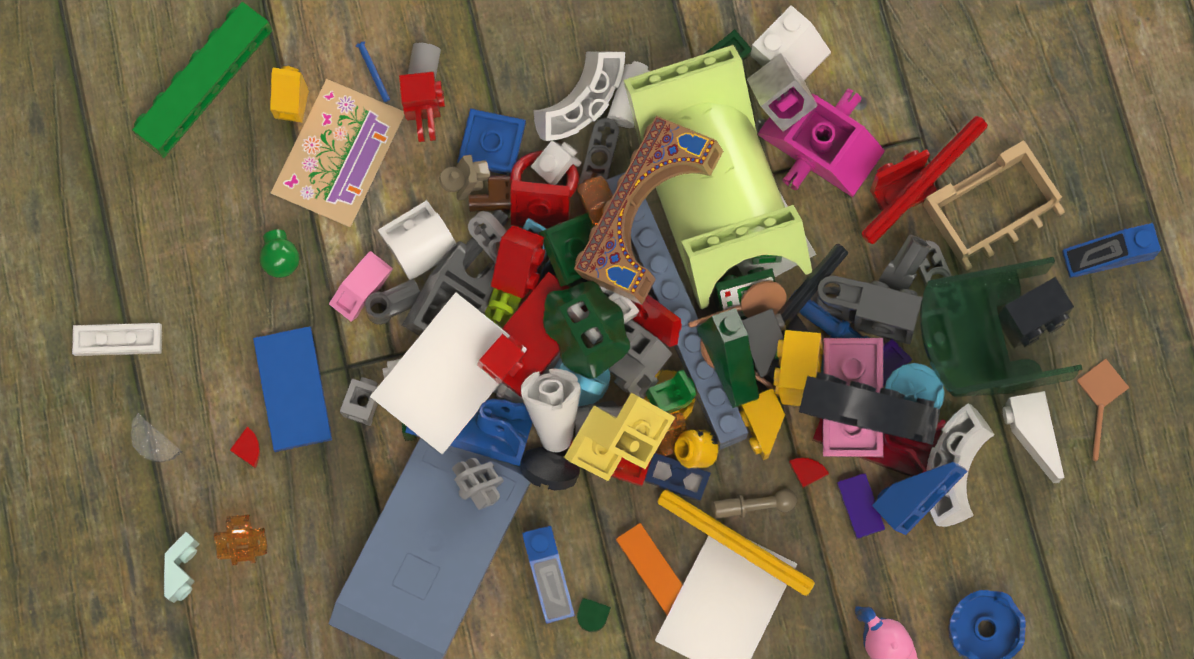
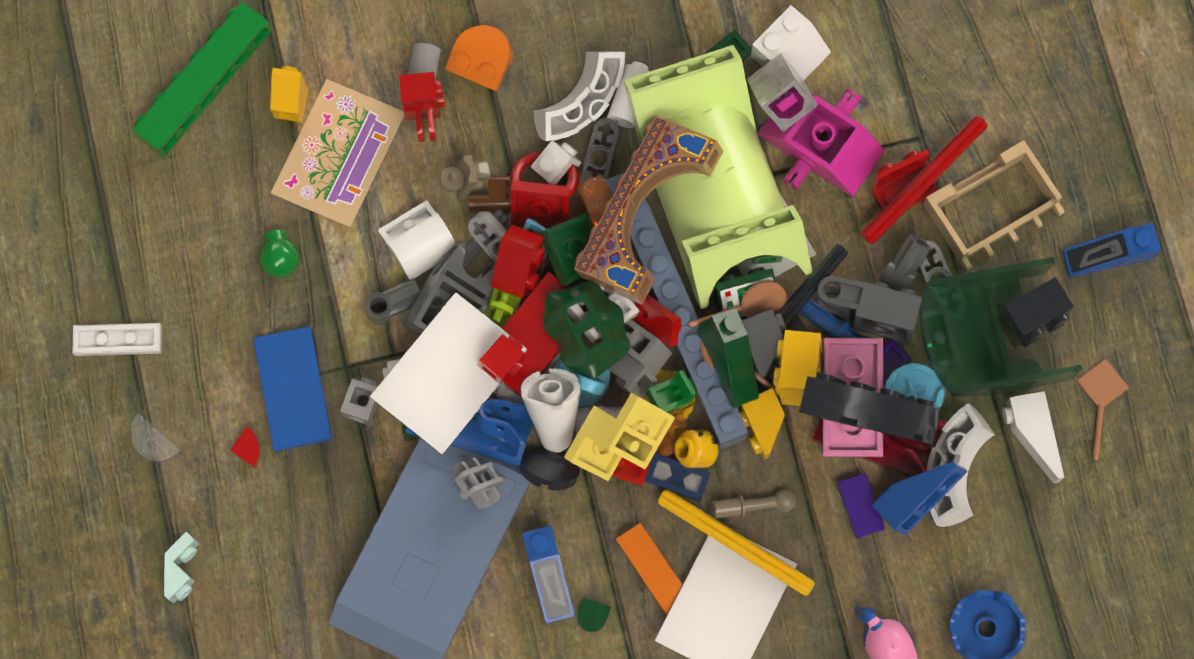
(242, 536): clear orange piece -> none
(361, 282): bright pink slope -> none
(373, 71): blue piece -> none
(481, 56): none -> orange slope
(493, 139): blue tile -> none
(807, 471): red tile -> none

